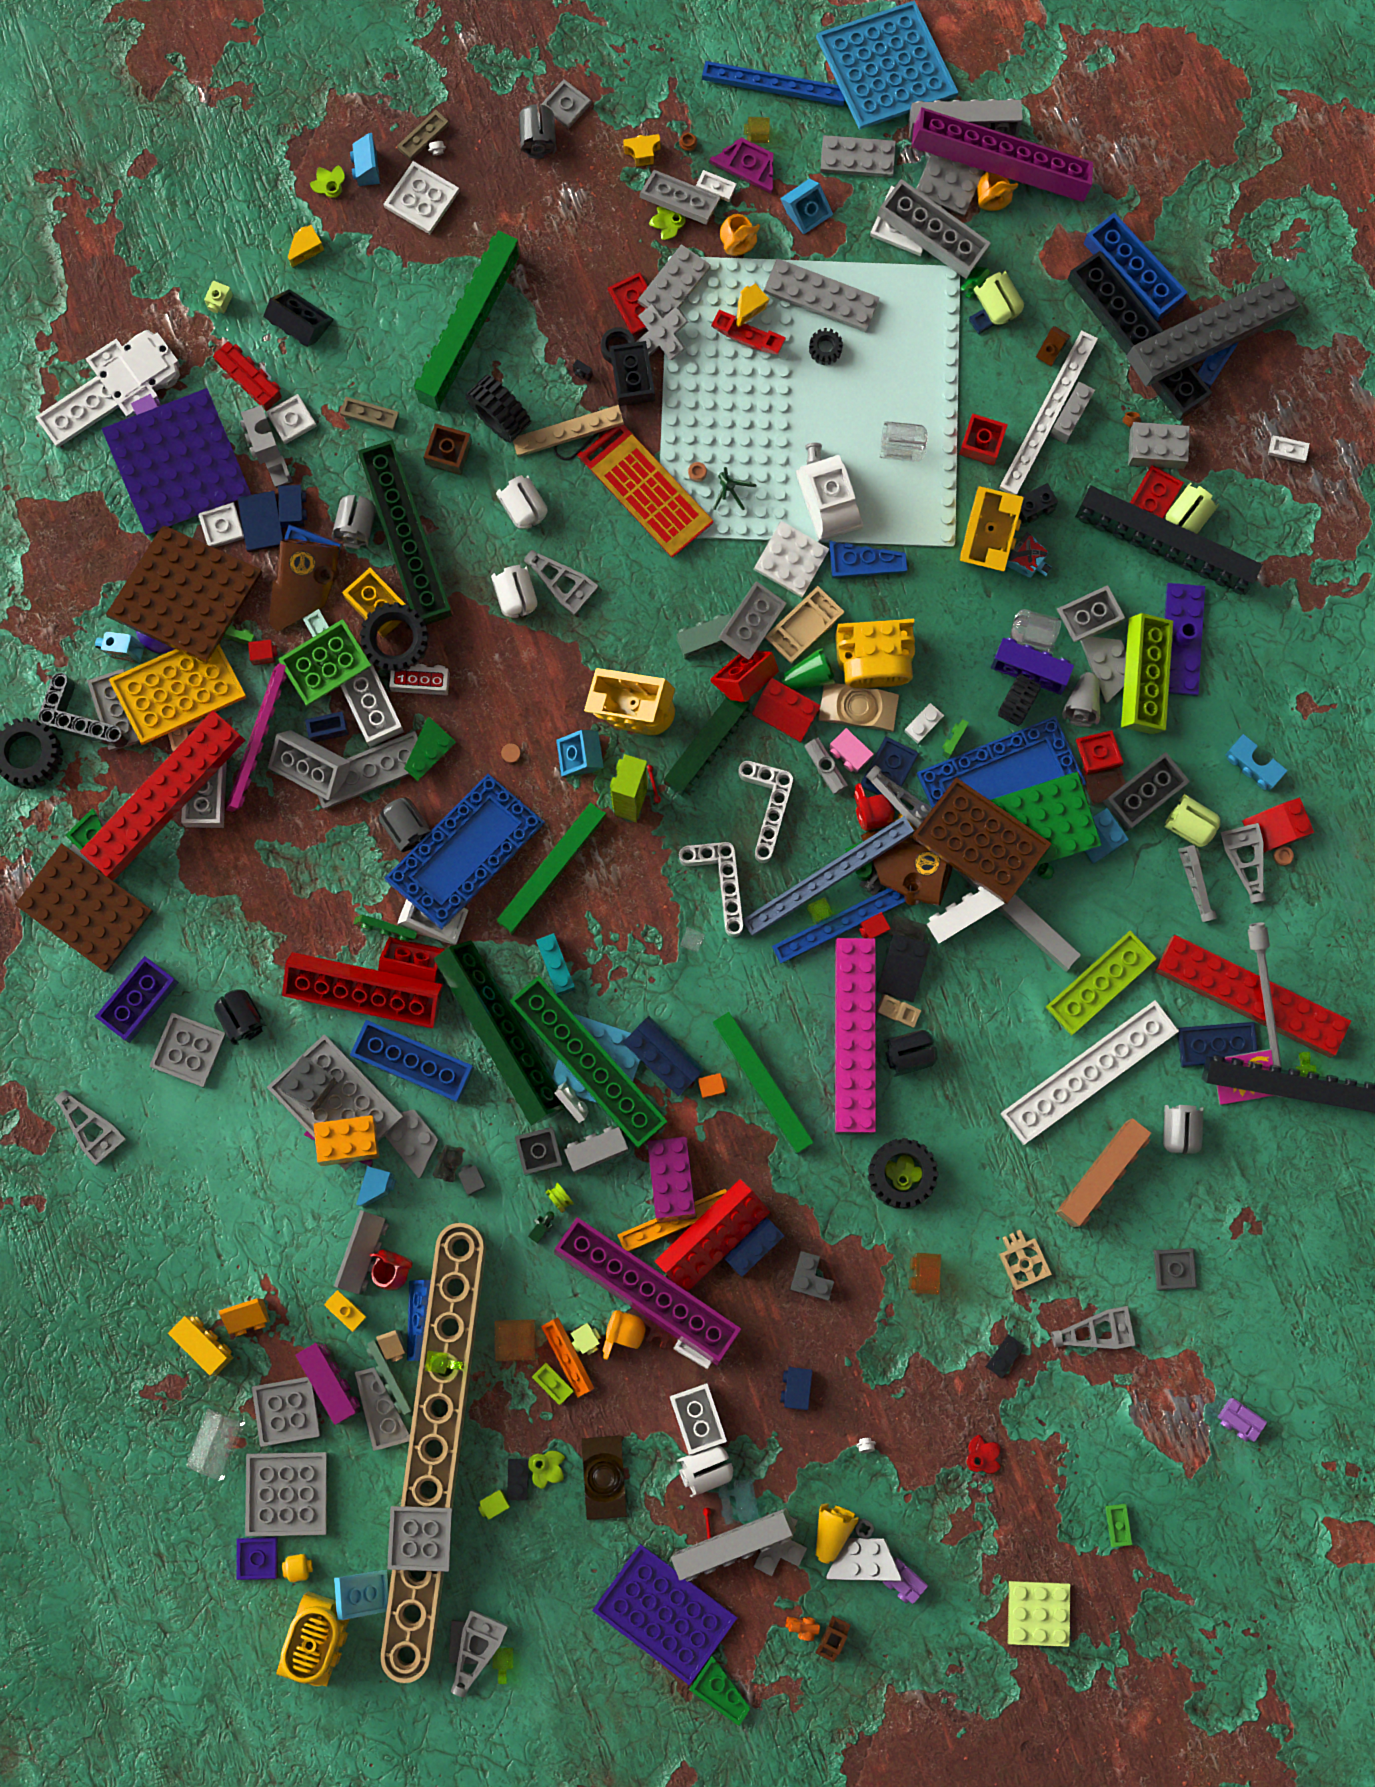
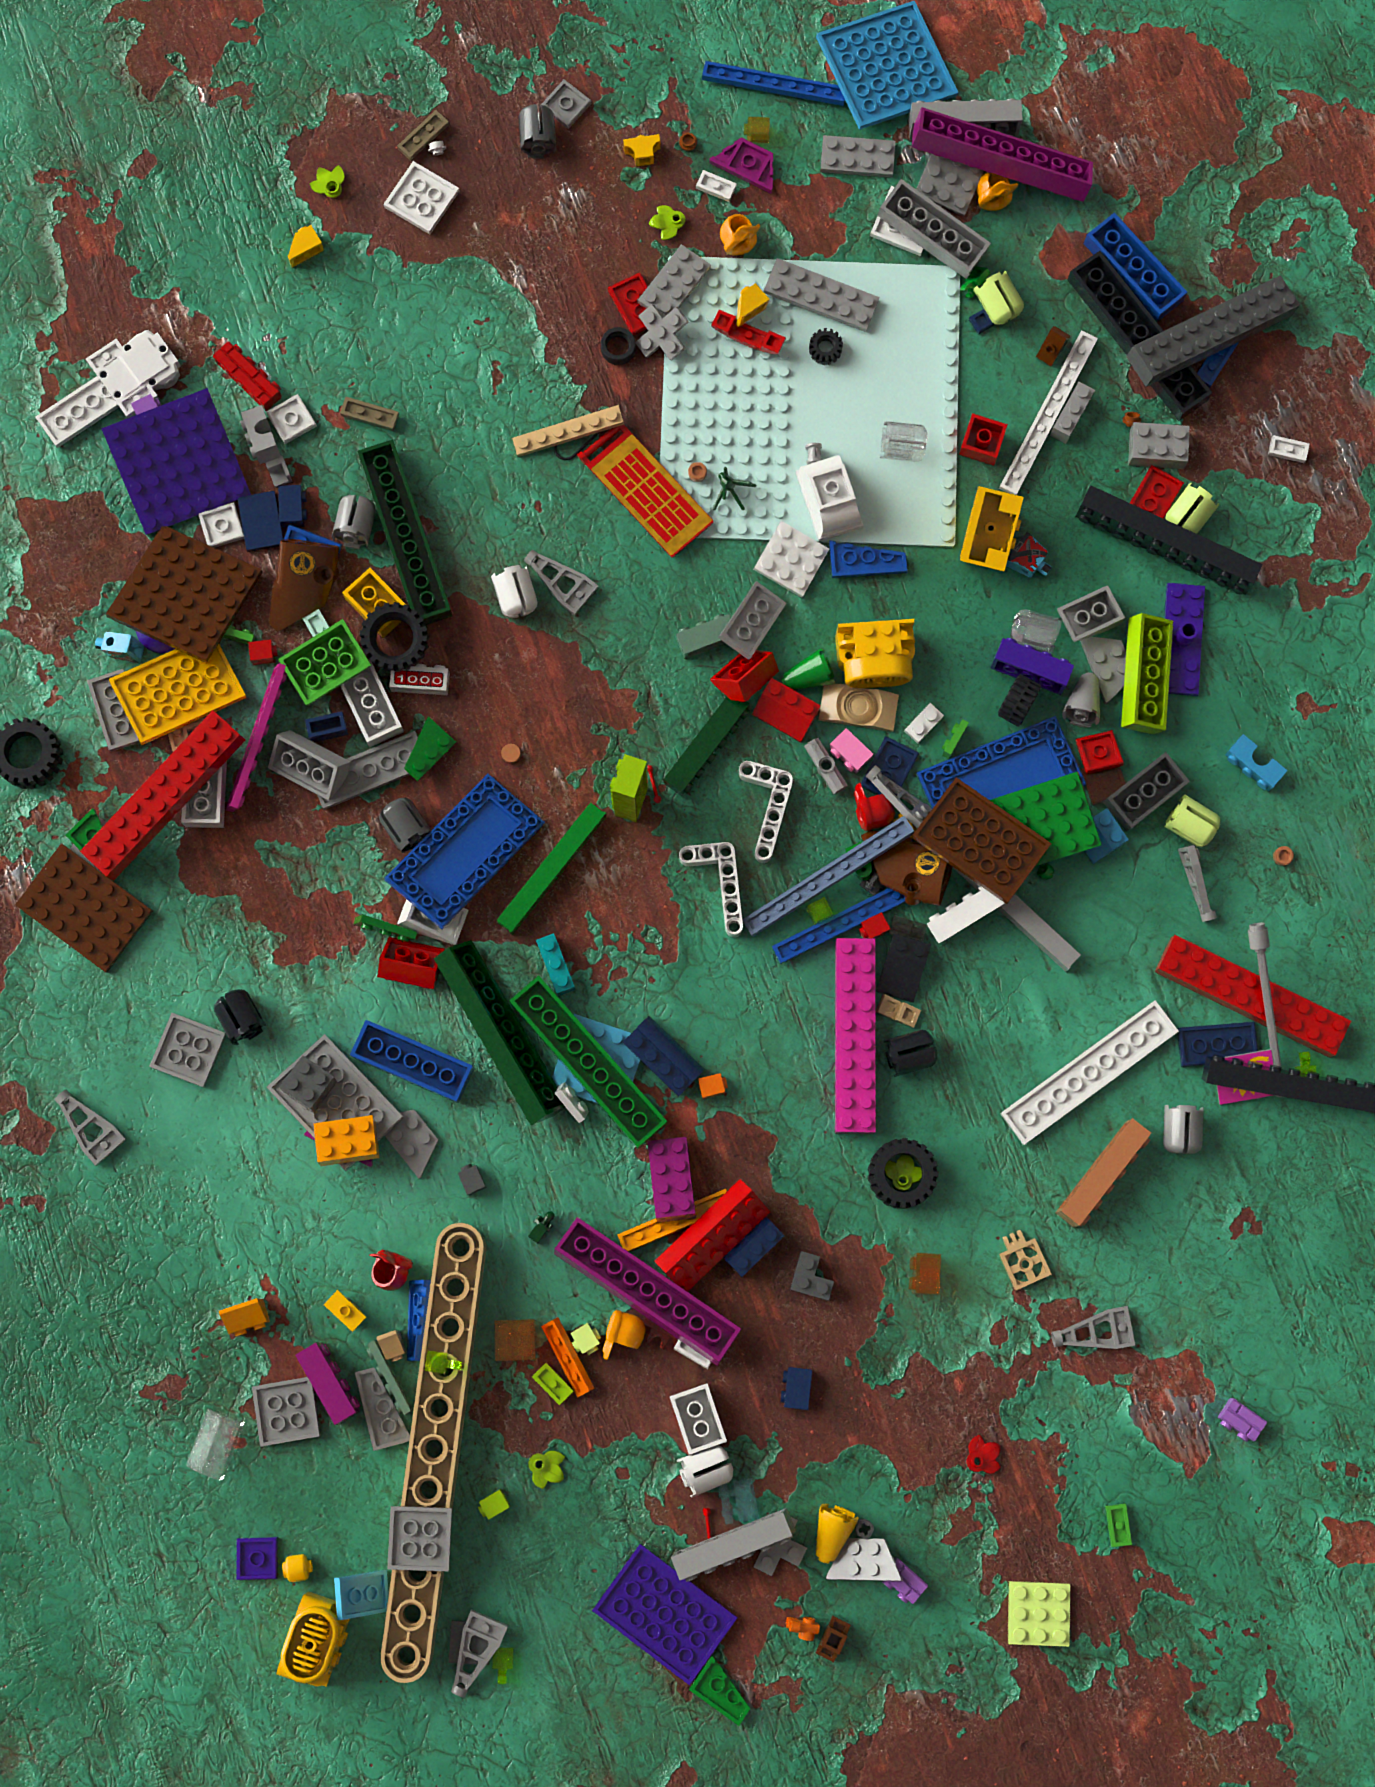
(74, 727): black beam -> none
(136, 999): dark purple brick -> none
(201, 1344): yellow brick -> none
(218, 297): yellowish green brick -> none
(286, 1494): light grey plate -> none
(297, 317): black slope -> none
(356, 1261): light grey slope -> none
(361, 990): red brick -> none
(365, 160): dark azure slope -> none
(375, 1186): dark azure slope -> none
(447, 449): reddish brown brick -> none
(448, 1162): clear smoke hips -> none
(467, 320): green brick -> none
(498, 408): black tyre -> none
(517, 1479): black plate -> none
(523, 502): white cylinder -> none
(538, 1151): dark grey brick -> none
(559, 1197): lime wheel -> none
(580, 753): dark azure slope -> none
(582, 370): black plate -> none
(596, 1149): light grey brick -> none
(604, 1477): dark brown slope -> none
(632, 373): black slope -> none
(632, 701): yellow brick -> none
(680, 197): light grey plate -> none
(692, 940): clear plate -> none
(762, 1082): green tile -> none
(804, 625): tan slope -> none
(807, 205): dark azure slope -> none
(866, 1445): white plate -> none
(1004, 1356): black plate -> none
(1037, 503): black brick -> none
(1100, 983): lime plate -> none
(1175, 1269): dark grey tile -> none
(1243, 837): light grey plate -> none
(1282, 824): red slope -> none

